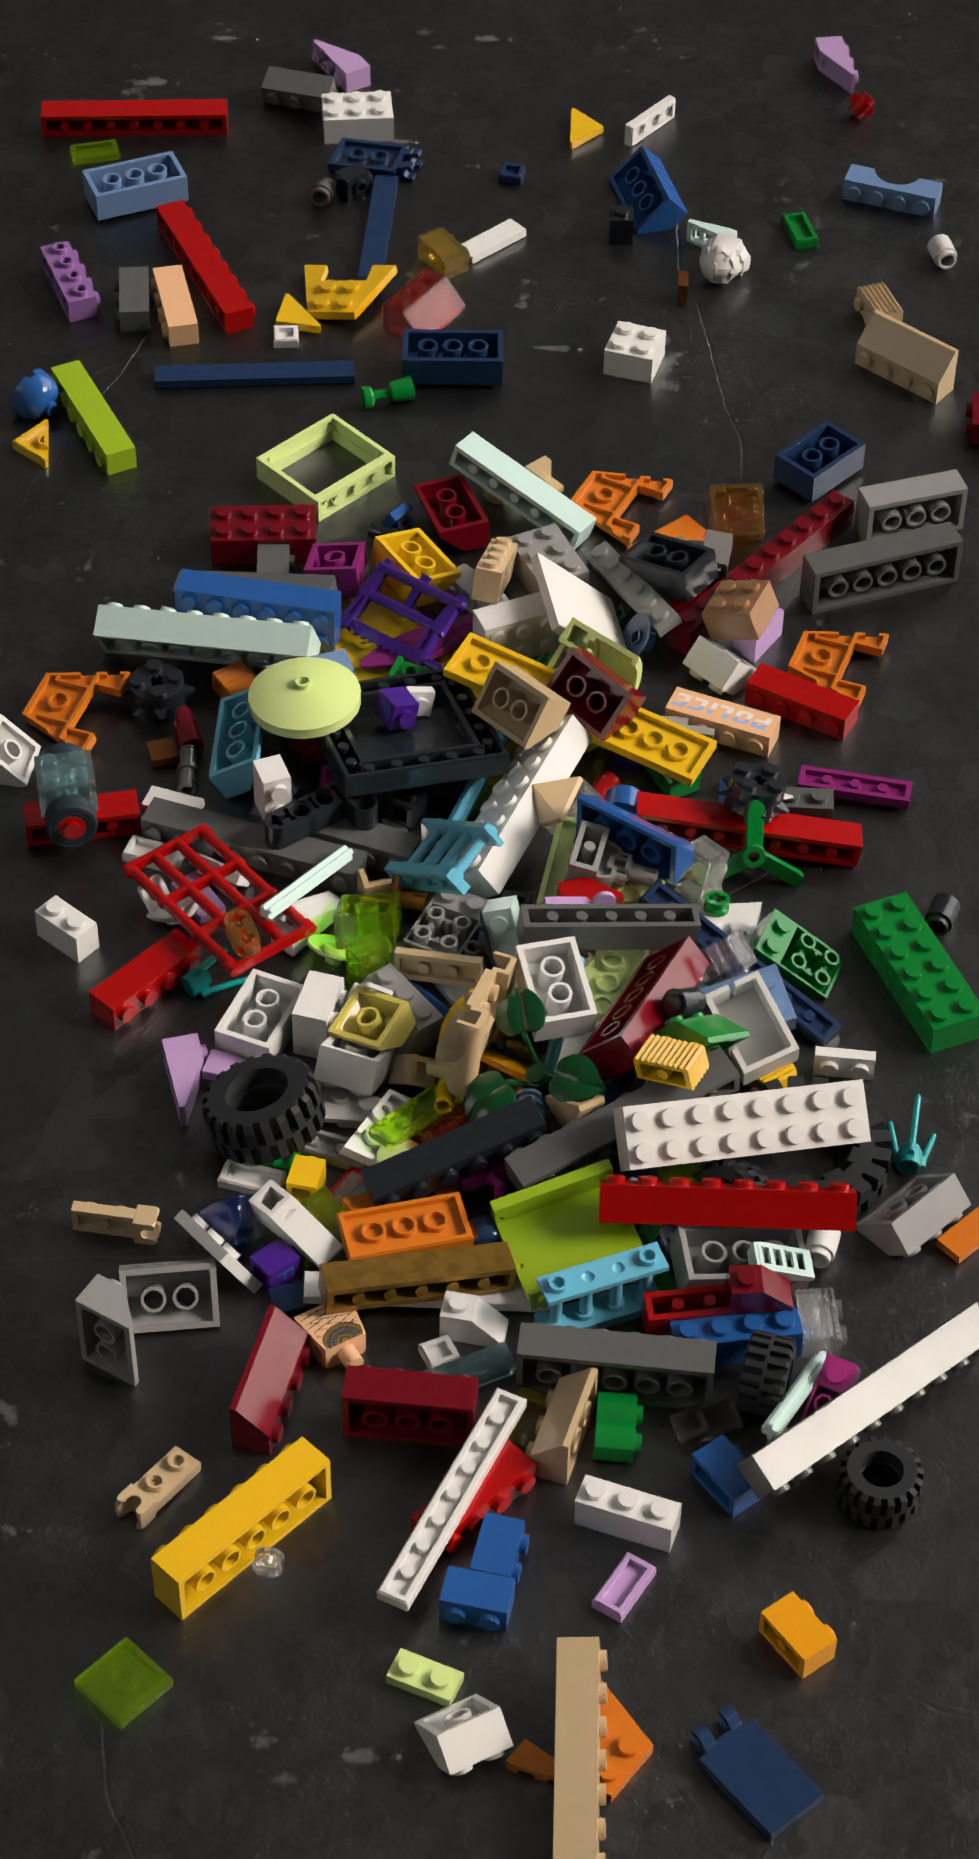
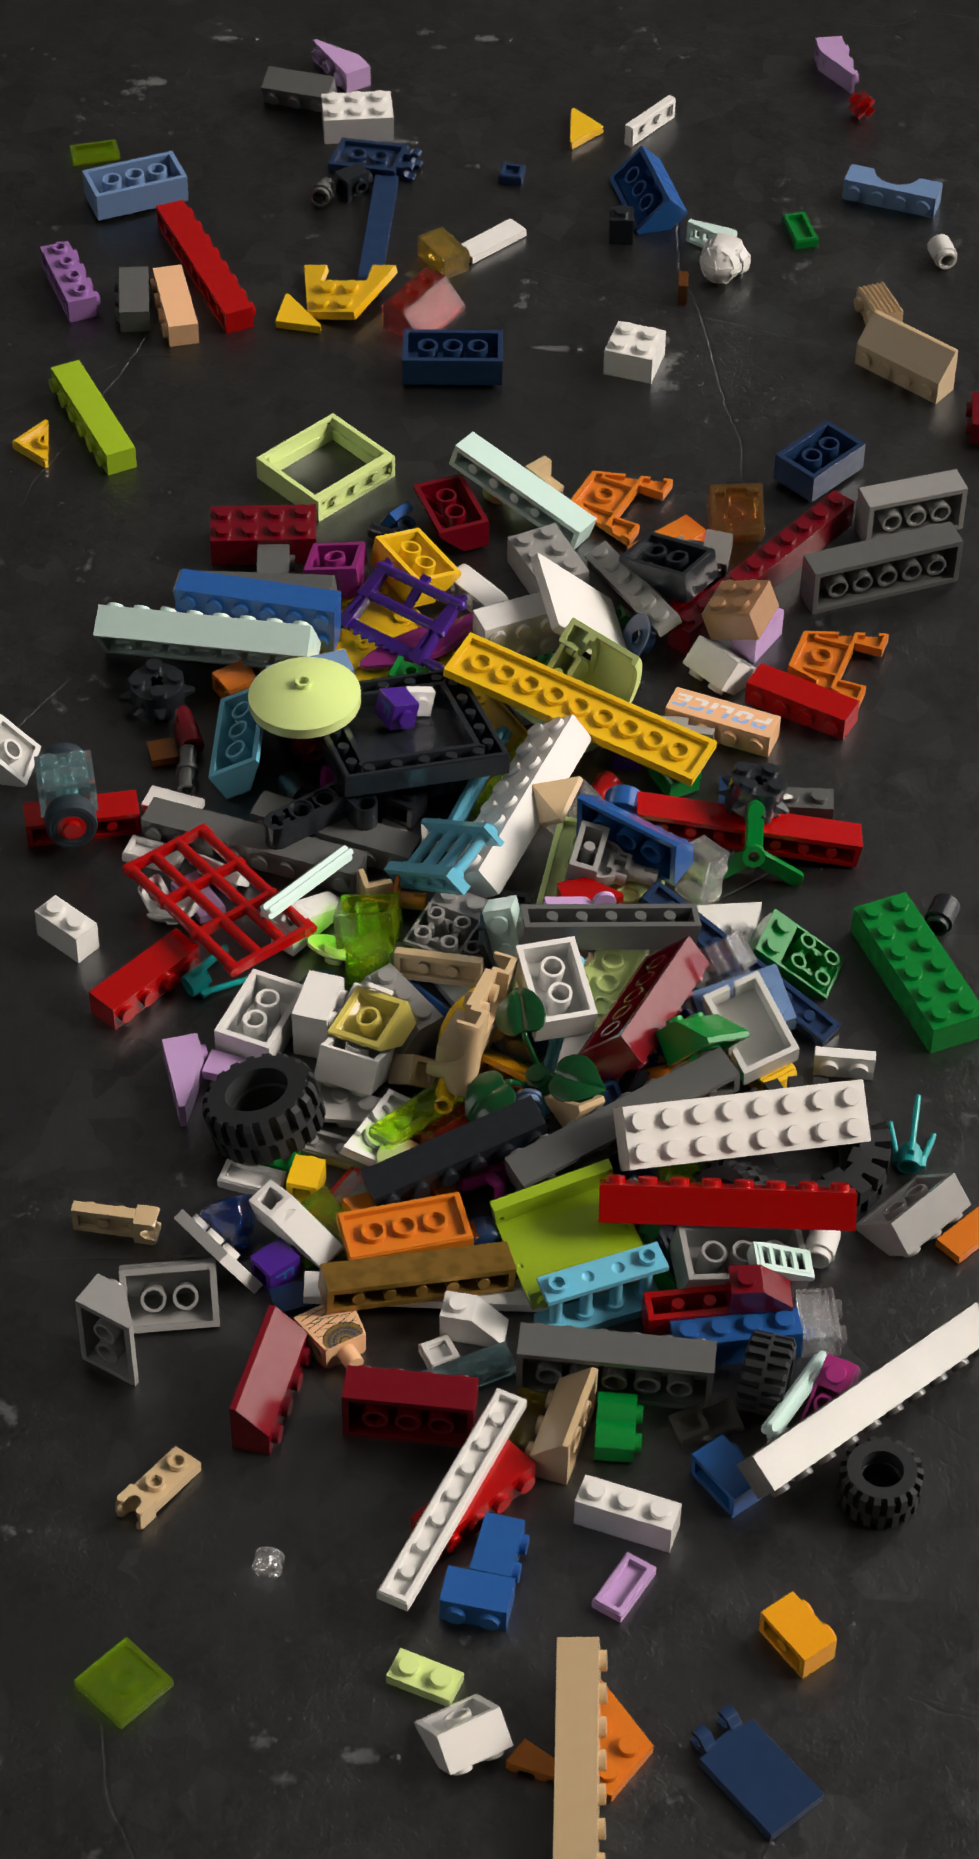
(35, 396): blue cylinder -> none
(63, 699): orange wing -> none
(134, 117): red brick -> none
(230, 1532): yellow brick -> none
(247, 931): clear orange beam -> none
(254, 374): dark blue tile -> none
(271, 784): white brick -> none
(286, 336): white tile -> none
(396, 390): green piece -> none
(494, 570): tan brick -> none
(519, 705): tan slope -> none
(596, 693): dark red slope -> none
(671, 1062): yellow brick -> none
(683, 1002): black brick -> none
(716, 903): green bush -> none
(857, 786): magenta plate -> none

